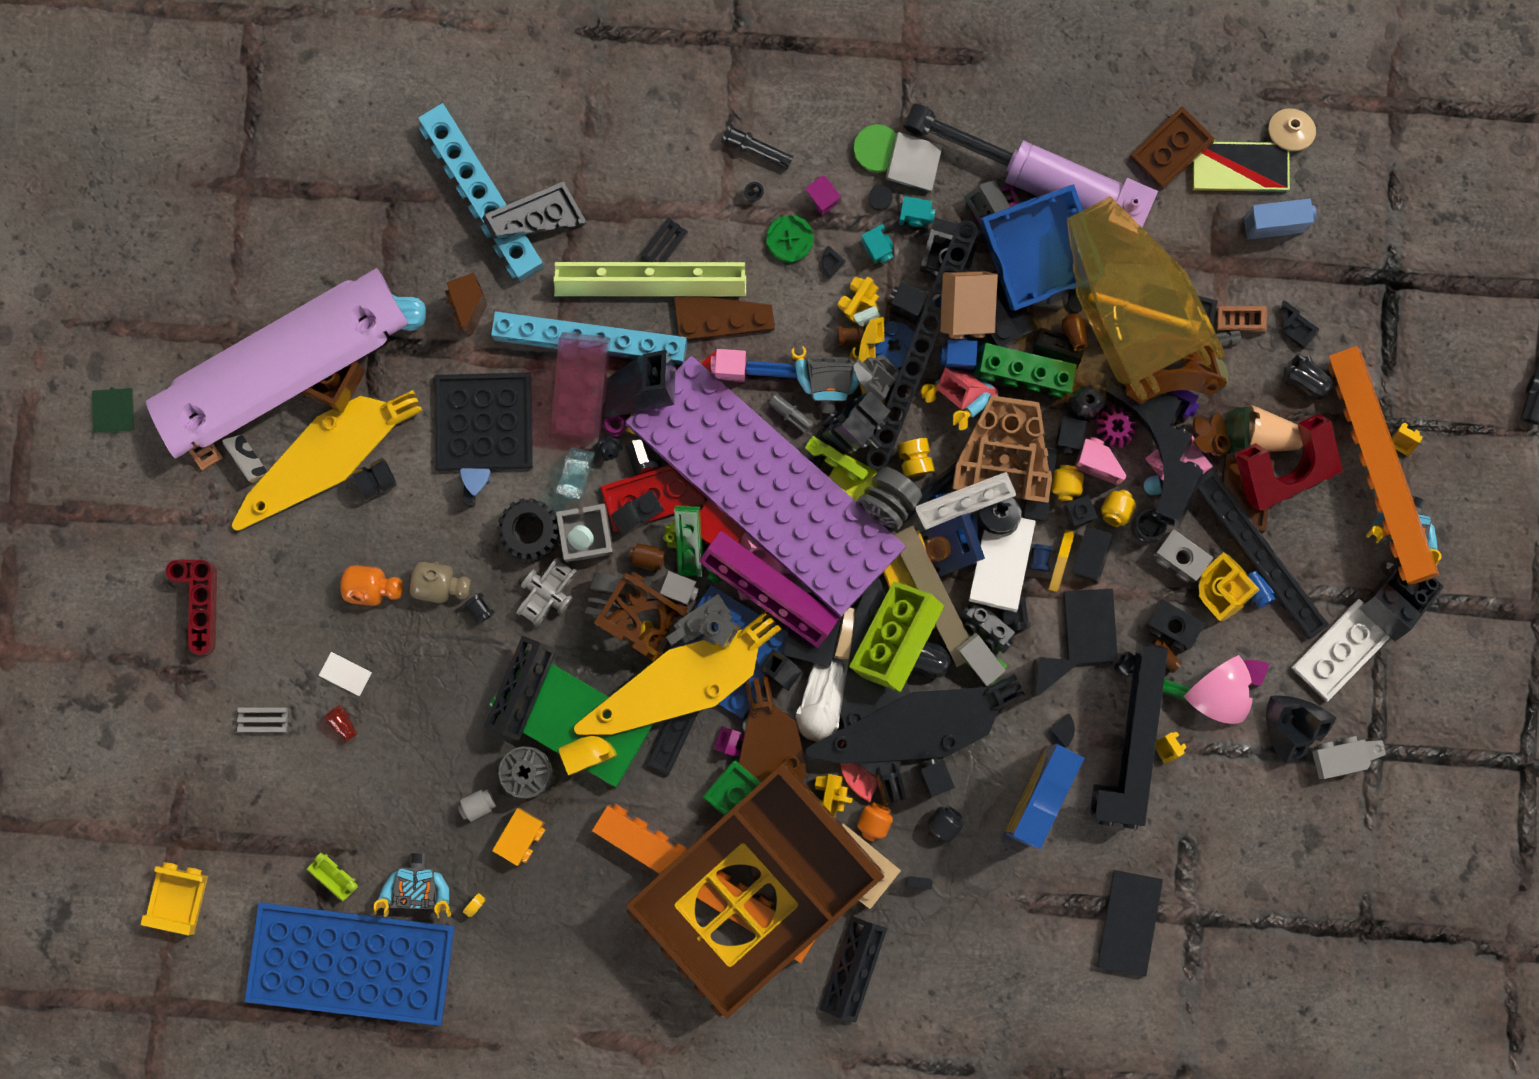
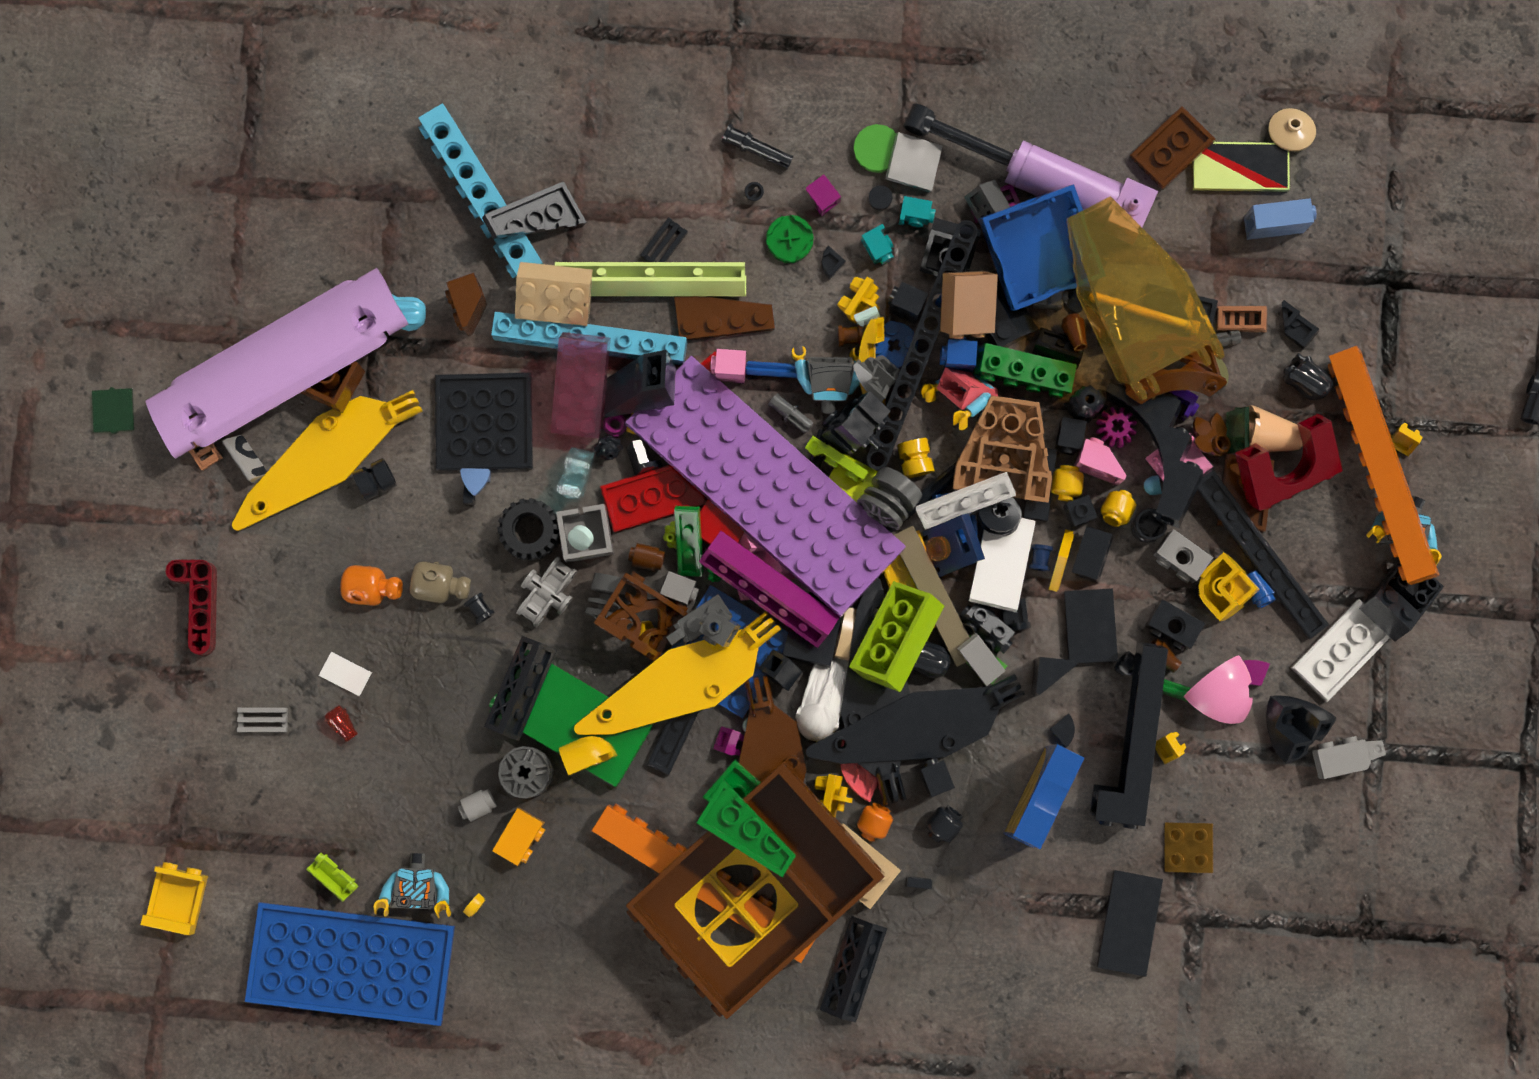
(553, 293): none -> tan piece
(637, 512): black slope -> none
(742, 828): none -> green wing
(1189, 847): none -> pearl gold hinge

